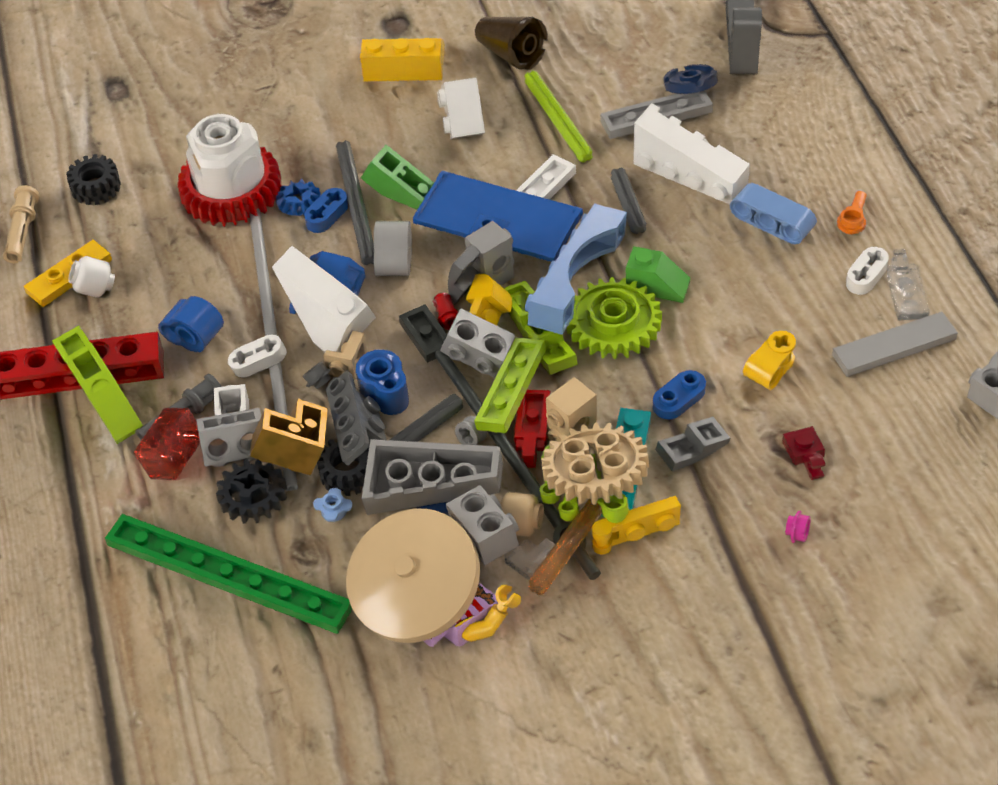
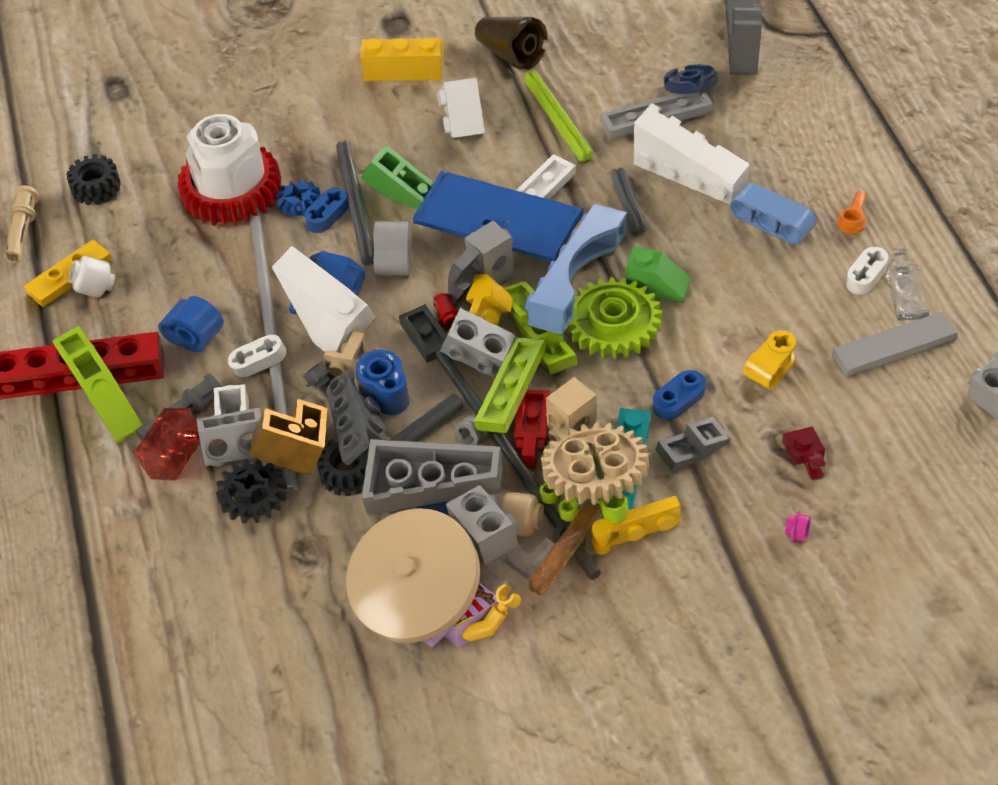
(230, 573): green plate -> none
(333, 512): light blue plate -> none

